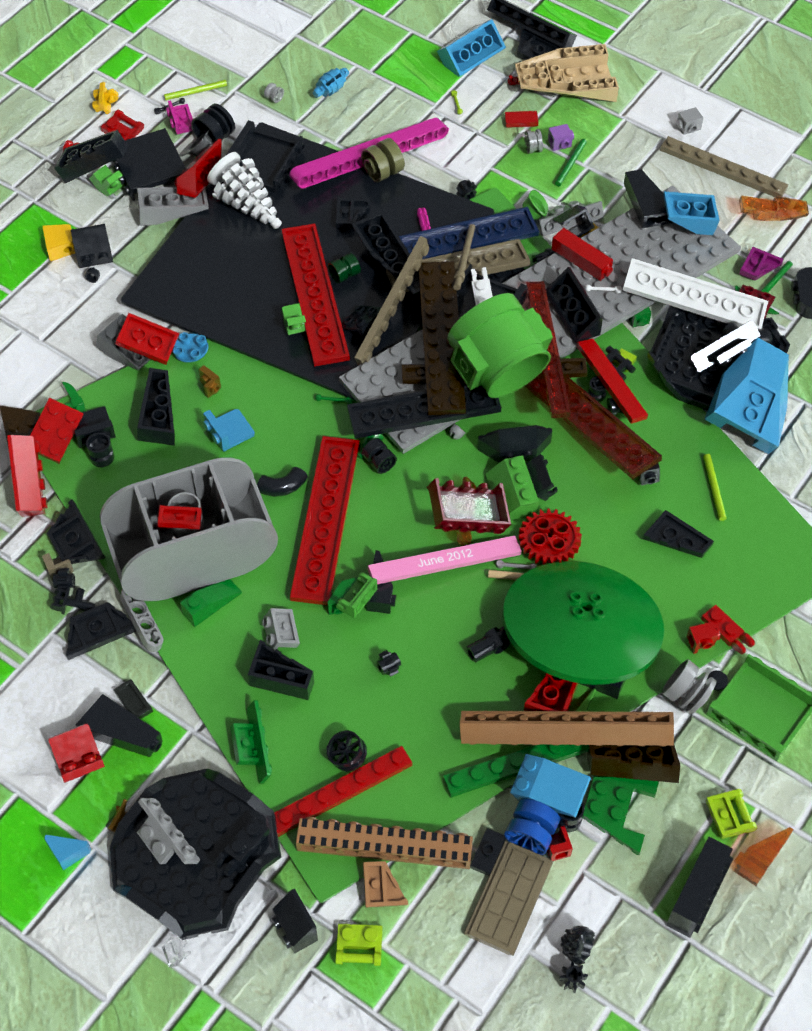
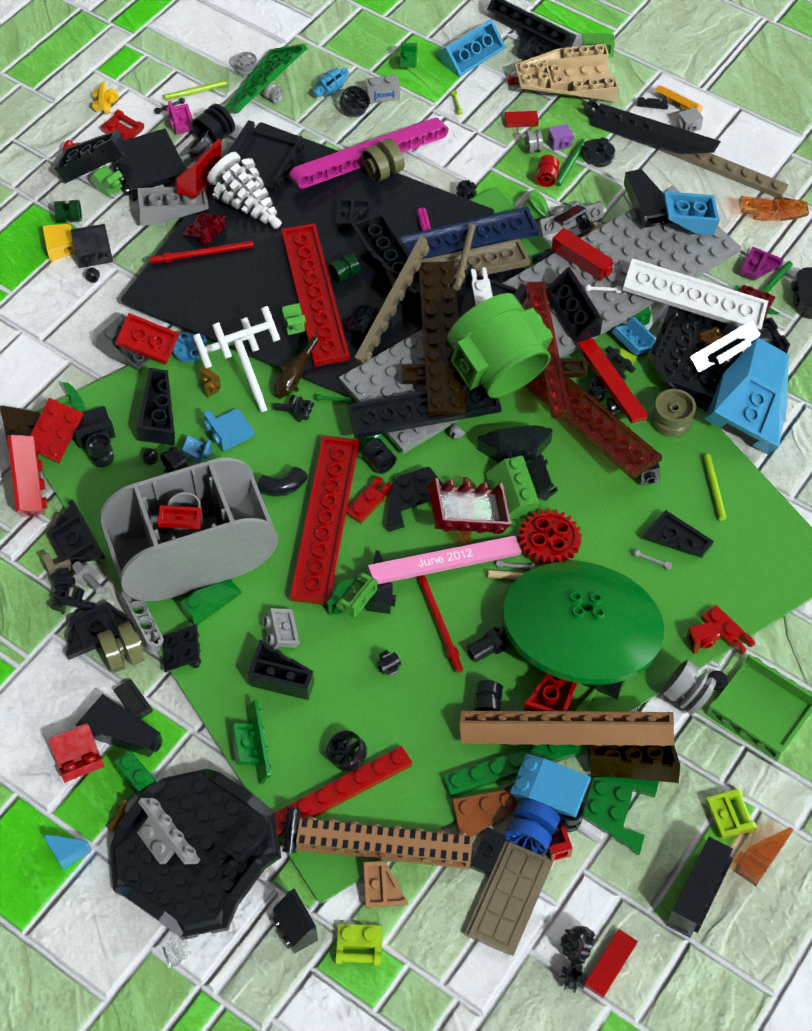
(68, 211): none -> dark green wheel
(86, 575): none -> light grey arm
(126, 644): none -> olive wheel
(134, 773): none -> green brick
(152, 456): none -> black hinge
(168, 257): none -> red bar
(173, 460): none -> black wheel
(181, 648): none -> black hinge
(196, 449): none -> dark azure bracket
(205, 227): none -> dark red hinge
(237, 338): none -> white piece
(245, 64): none -> light grey wheel
(266, 71): none -> green wing
(291, 830): none -> black pin
(292, 372): none -> dark brown piece
(300, 408): none -> black arm
(354, 101): none -> black wheel
(368, 500): none -> red hinge
(383, 88): none -> light grey brick
(408, 54): none -> green brick
(408, 492): none -> black wing
(451, 652): none -> red bar
(482, 810): none -> dark orange wing
(488, 696): none -> black wheel
(547, 171): none -> red wheel
(598, 145): none -> black plate
(599, 38): none -> bright green hinge
(610, 963): none -> red tile
(635, 337): none -> dark azure bracket
(648, 130): none -> black hinge
(652, 103): none -> black axle
(667, 565): none -> light grey hinge
(673, 96): none -> light orange plate
(673, 412): none -> olive wheel
(711, 336): none -> clear orange plate

